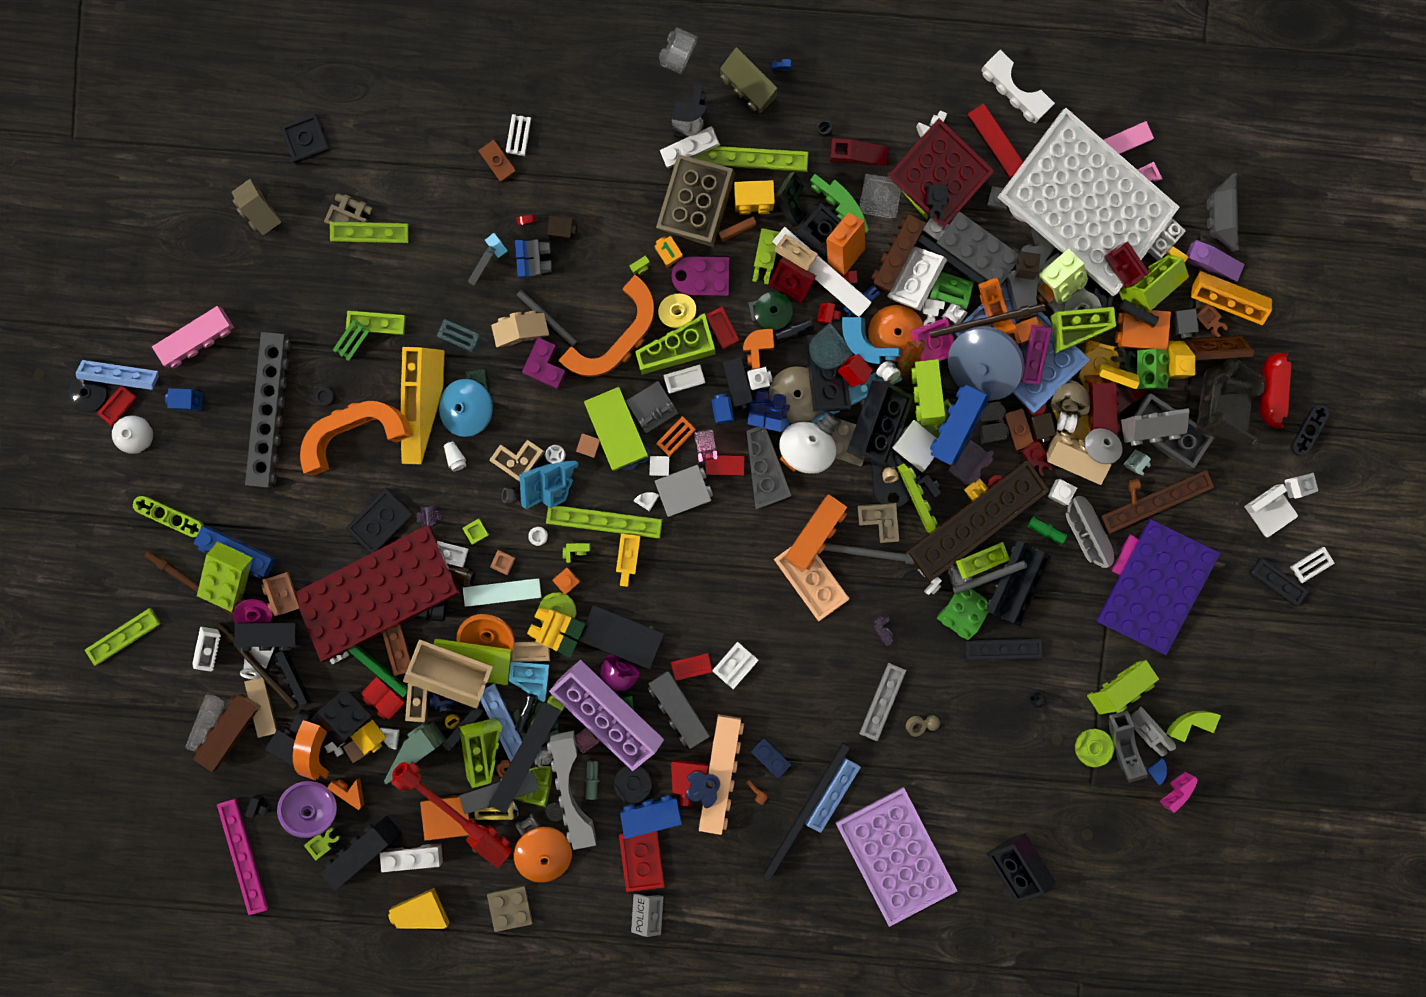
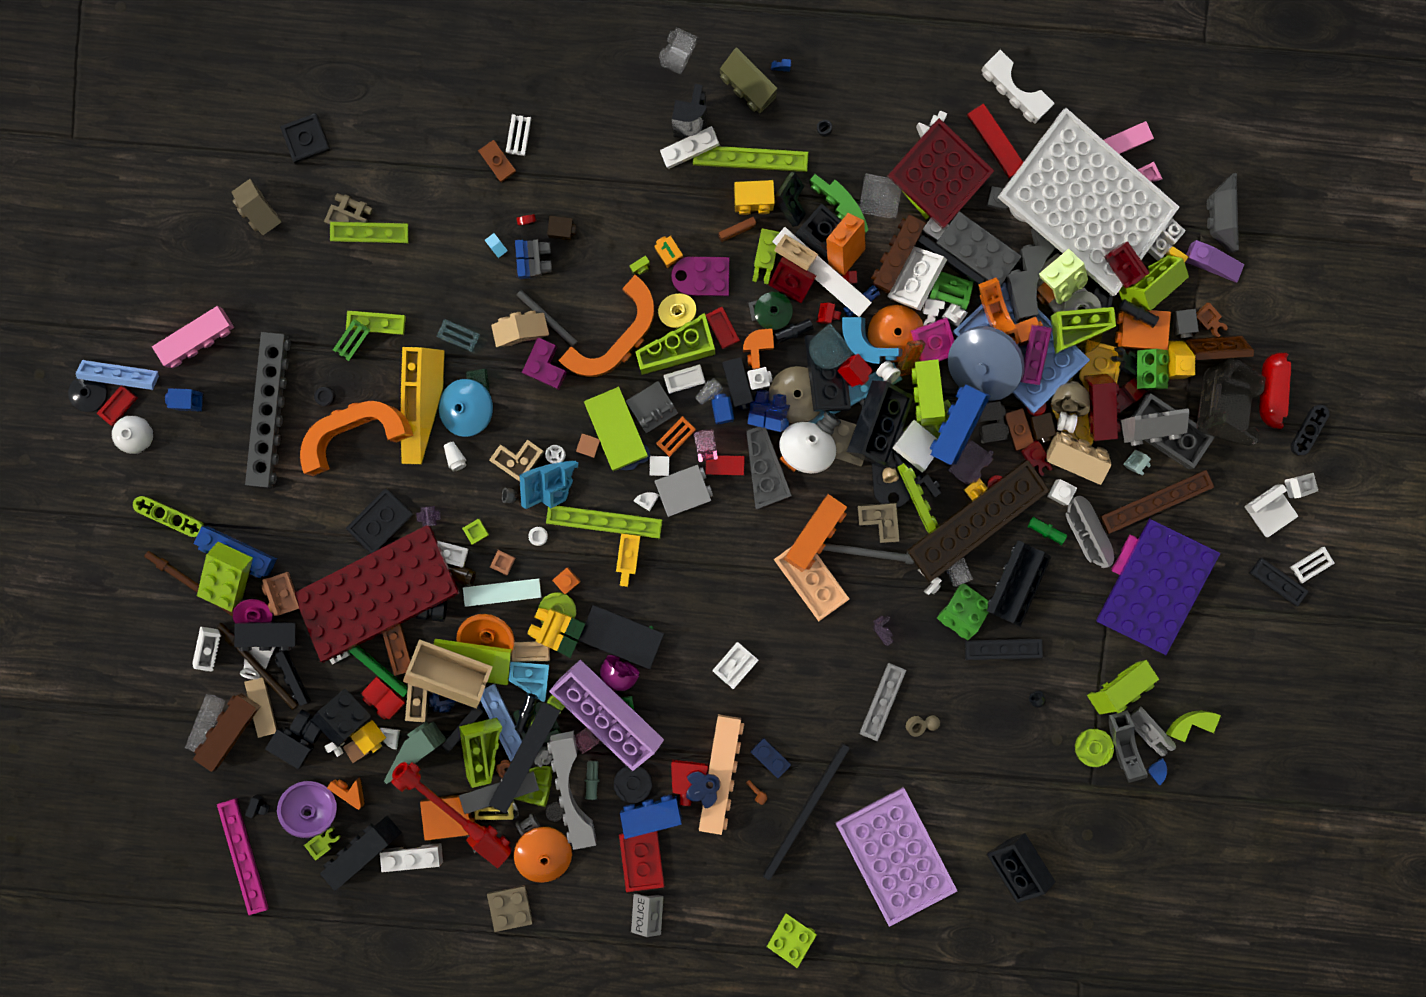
(122, 636): lime tile -> none
(307, 750): orange arch -> none
(420, 912): yellow slope -> none
(453, 726): yellow hinge -> none
(481, 265): dark grey tile -> none
(579, 548): lime bracket -> none
(679, 710): dark grey brick -> none
(691, 666): red tile -> none
(696, 200): dark tan slope -> none
(708, 391): none -> clear cone
(792, 940): none -> lime hinge
(832, 795): light blue plate -> none
(857, 152): dark red slope -> none
(936, 198): black plate -> none
(982, 560): lime plate -> none
(990, 577): dark grey bar -> none
(1024, 312): dark brown bar -> none
(1027, 265): dark brown brick -> none
(1099, 450): light grey dish -> none
(1120, 376): yellow tile -> none
(1133, 486): dark orange hand -> none
(1183, 788): dark pink slope -> none
(1231, 298): light orange brick -> none

